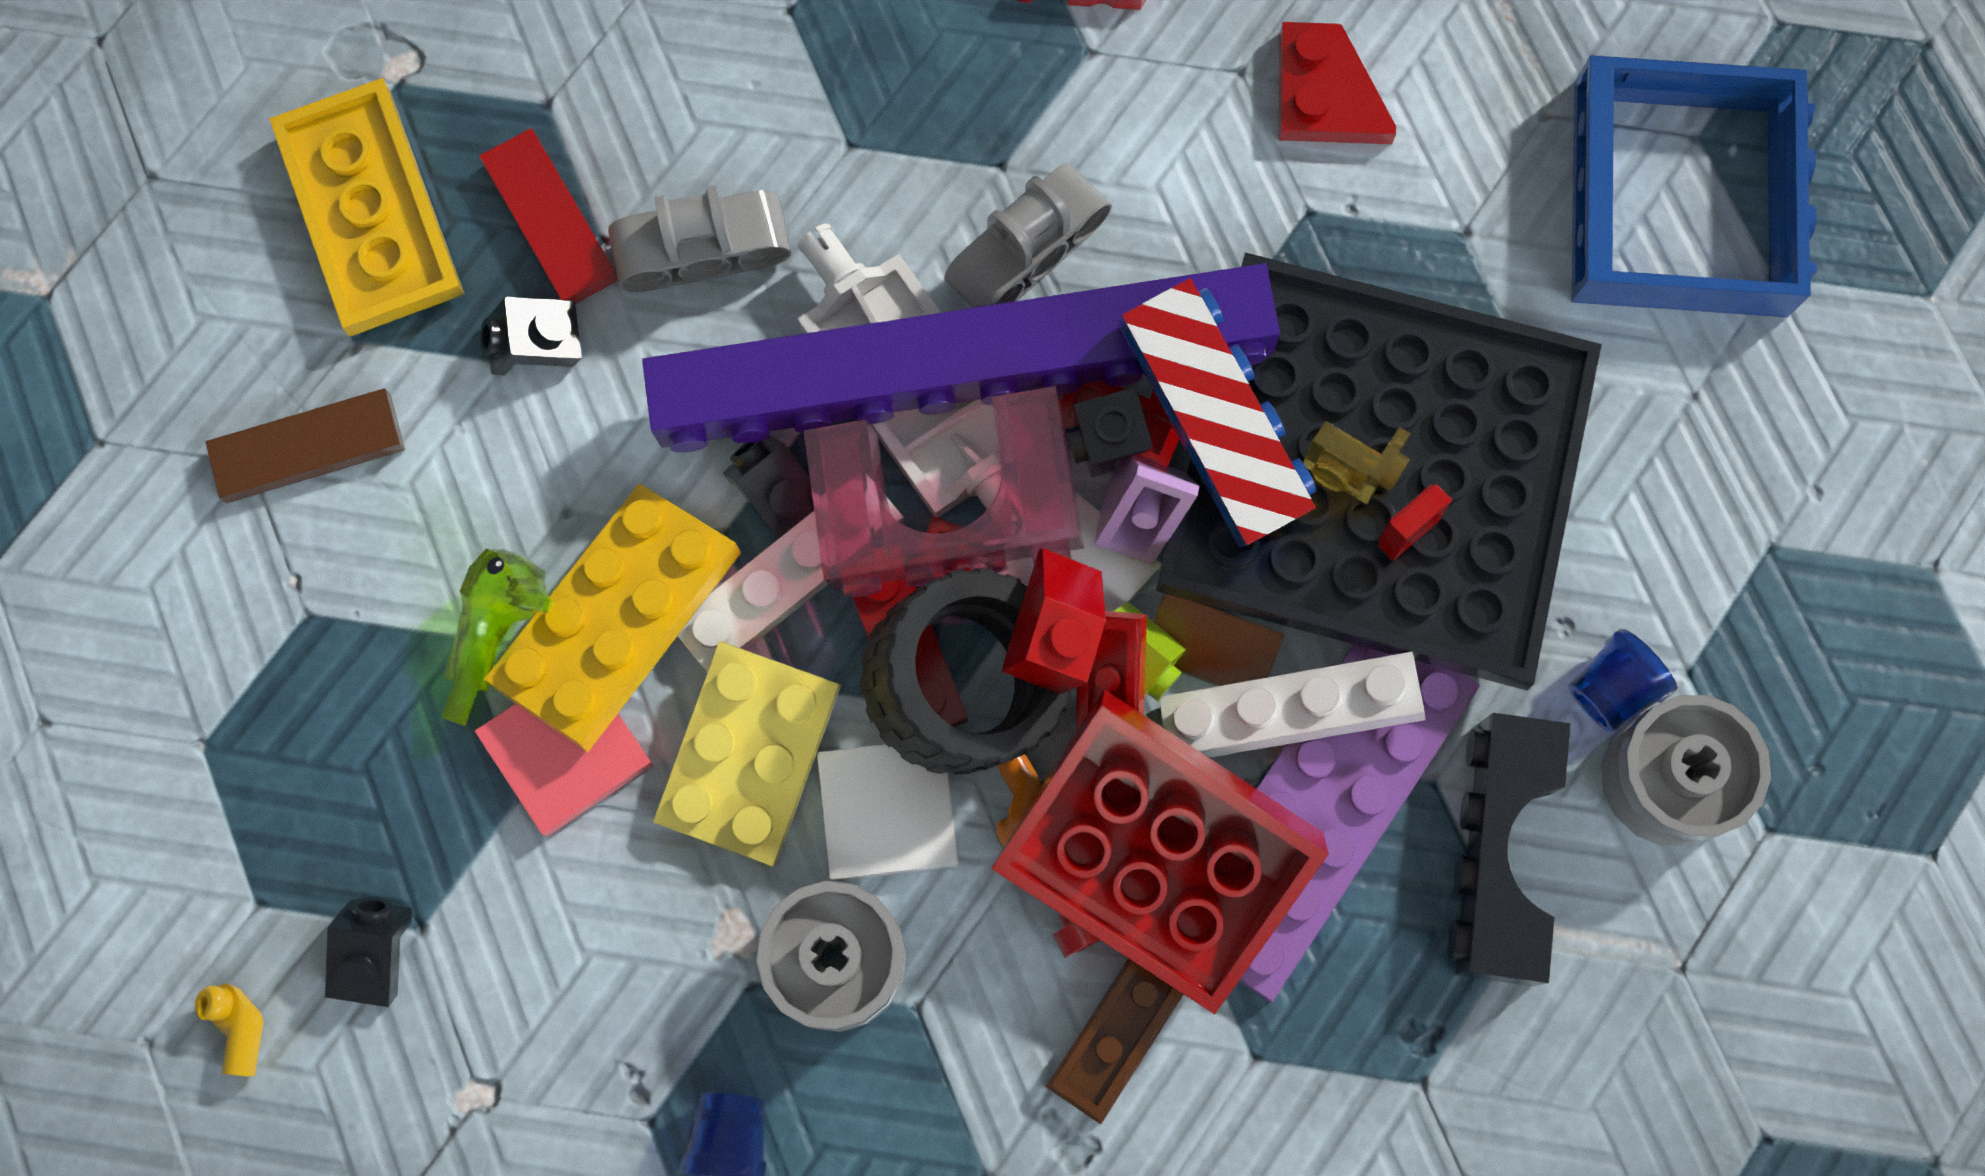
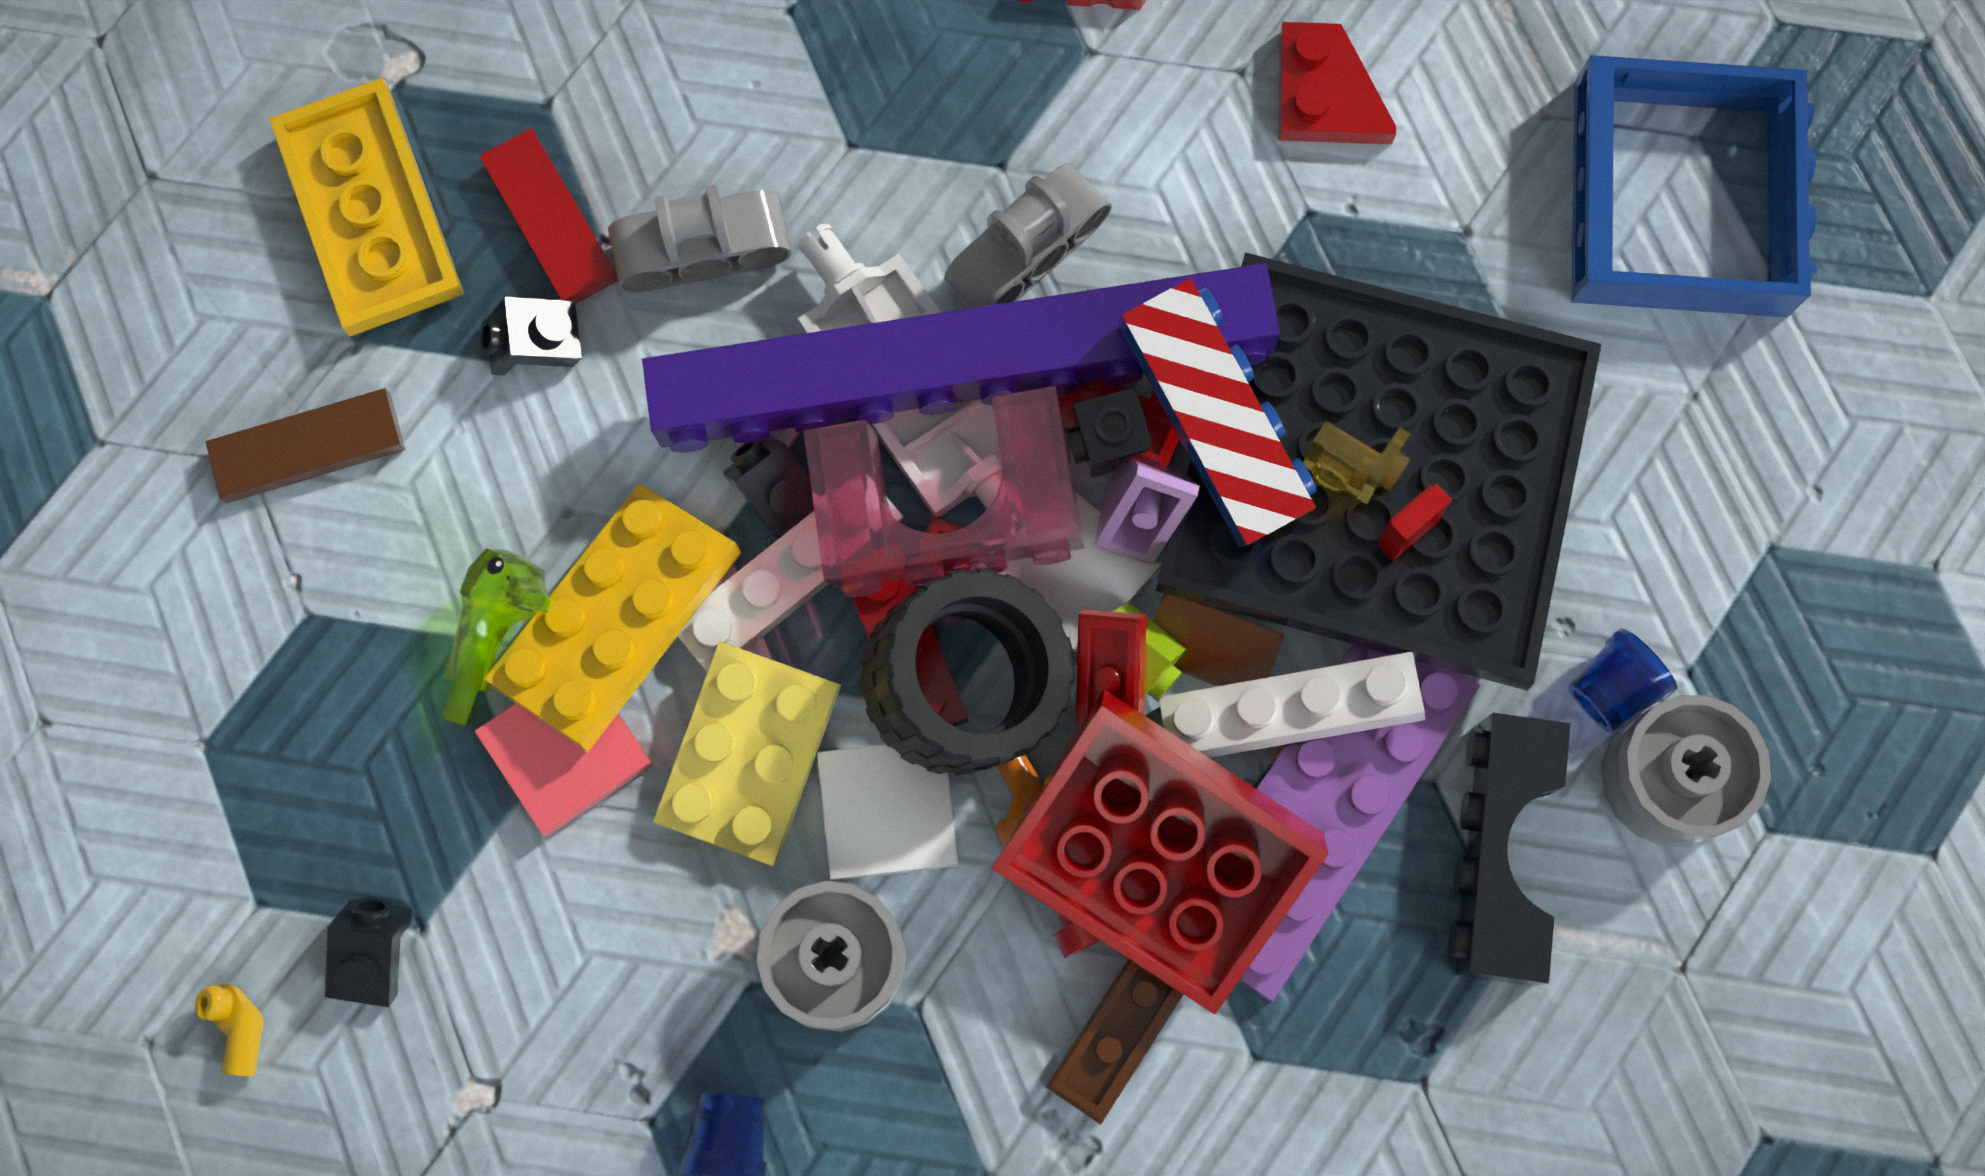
(1057, 624): red slope -> none

